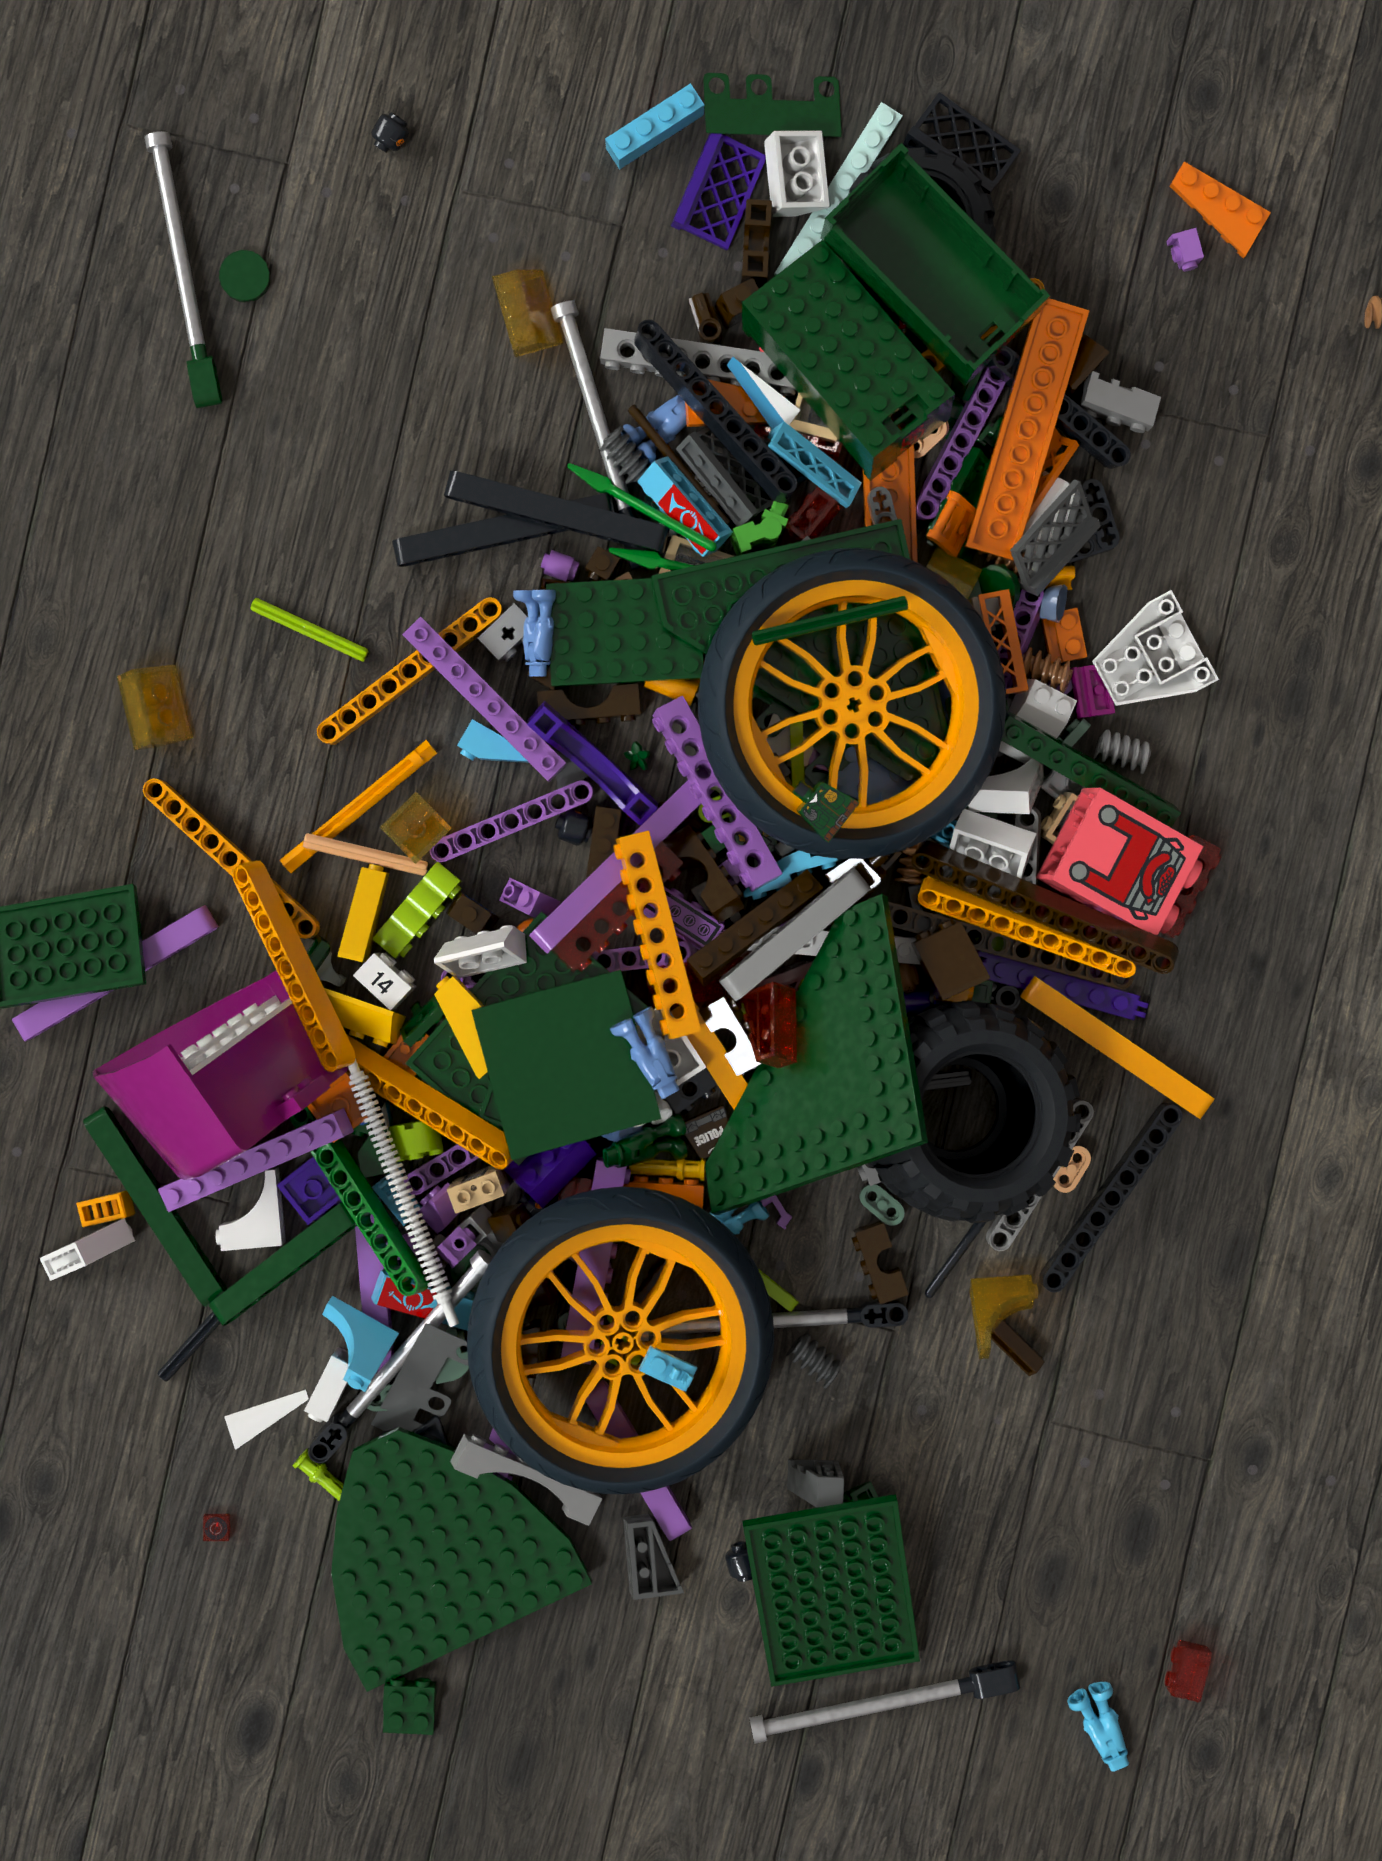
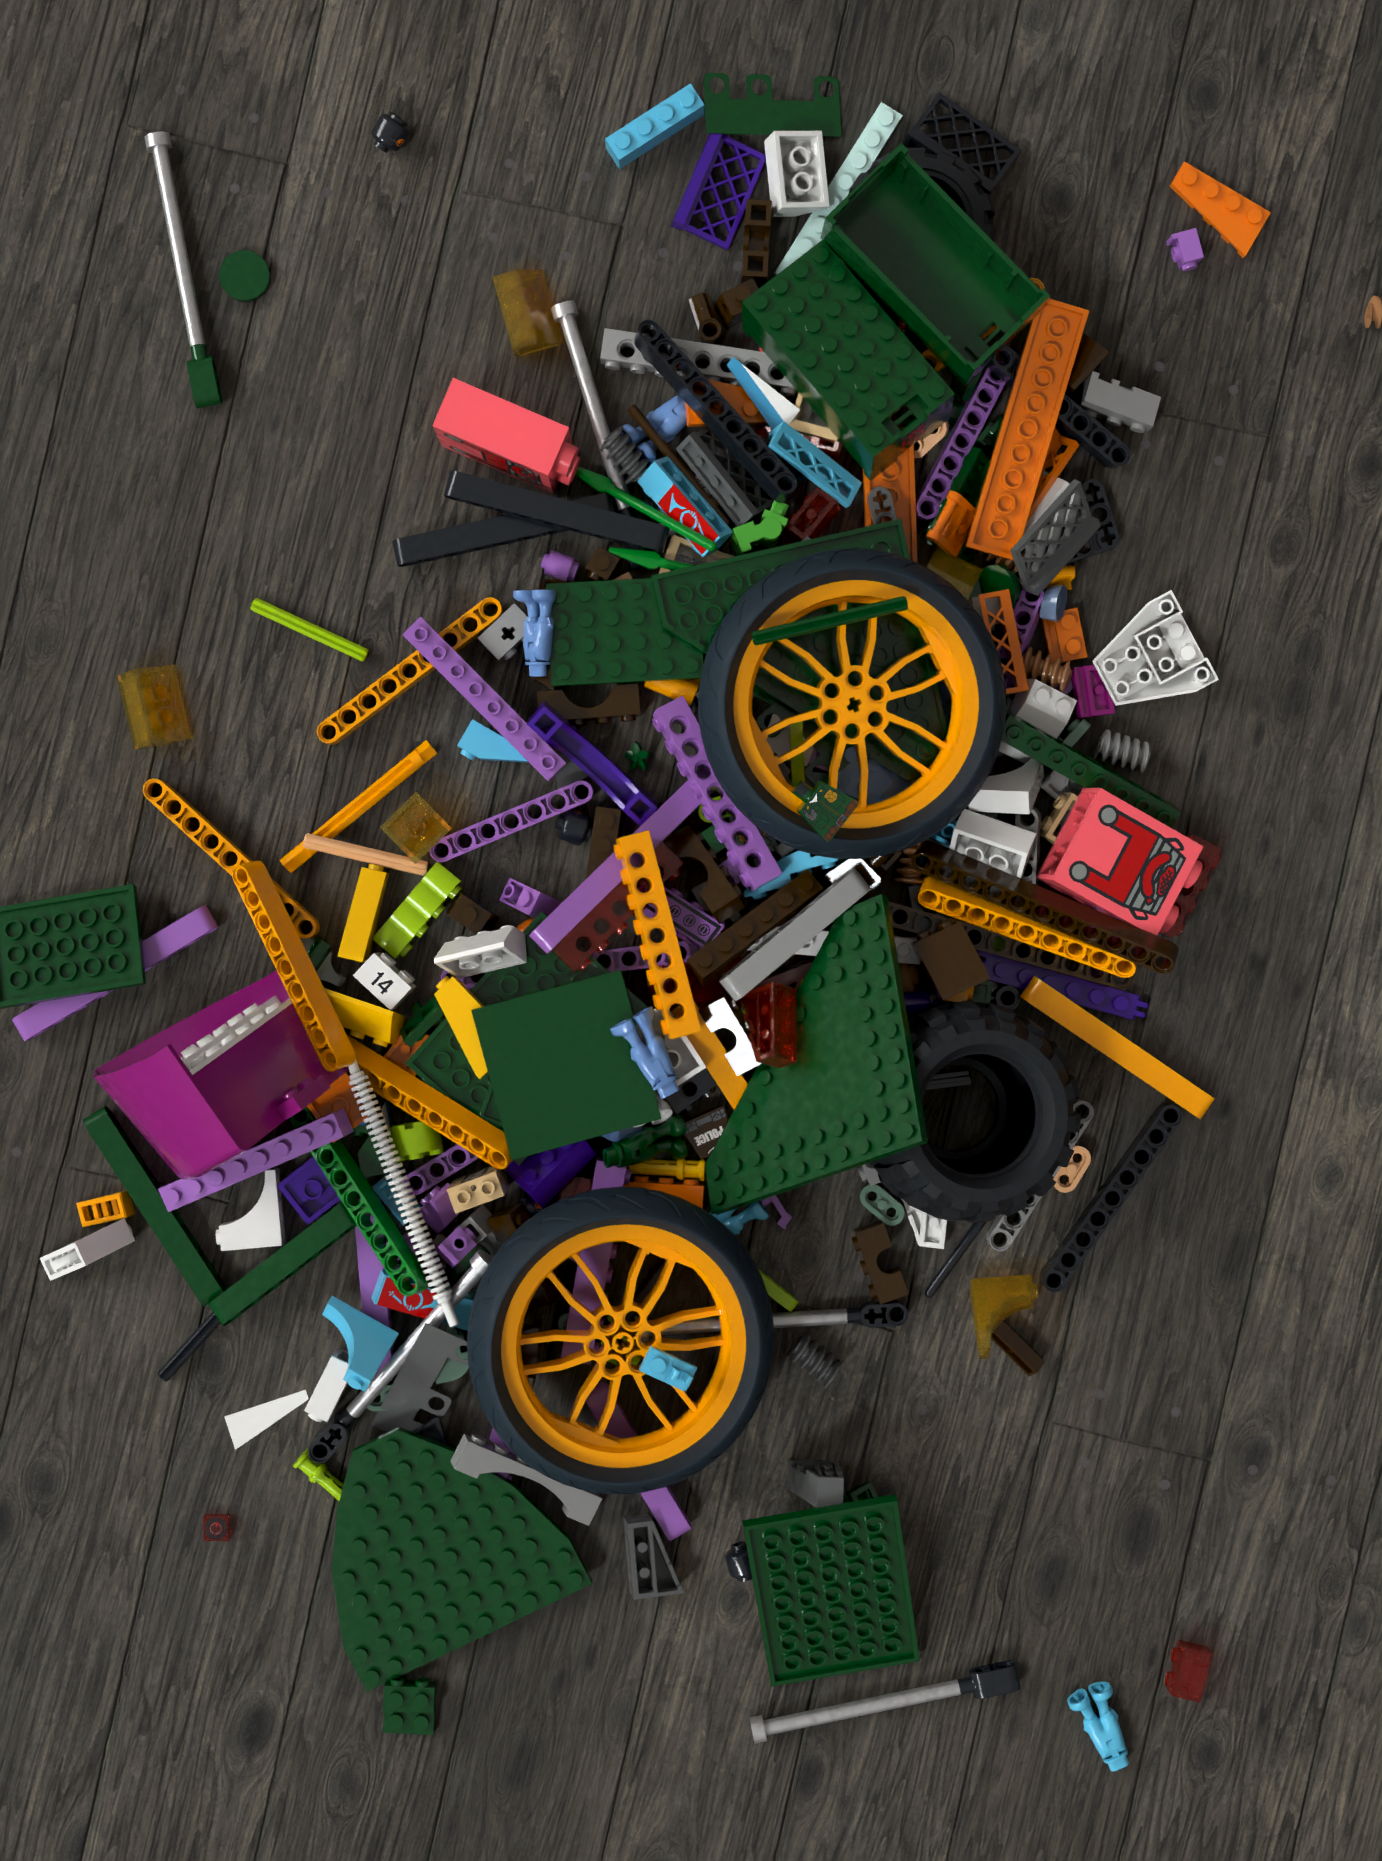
(506, 437): none -> coral brick
(927, 1229): none -> white wing

